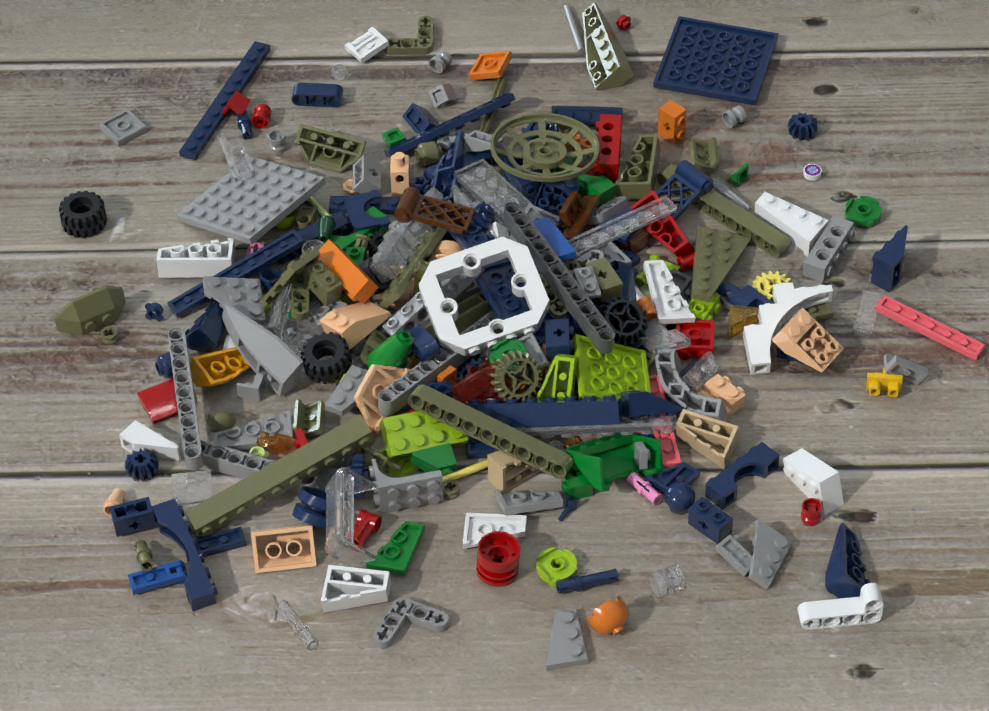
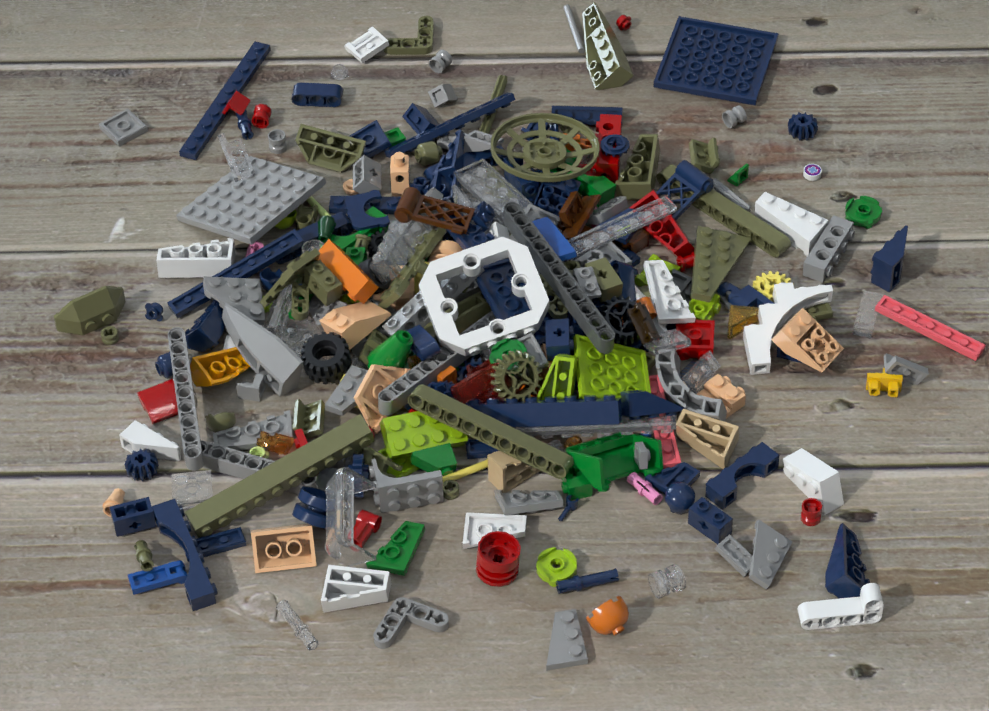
(82, 214): black tyre -> none
(375, 139): none -> dark blue tile
(490, 65): orange plate -> none
(610, 140): none -> dark blue gear
(643, 323): none -> dark brown hinge
(672, 122): orange brick -> none

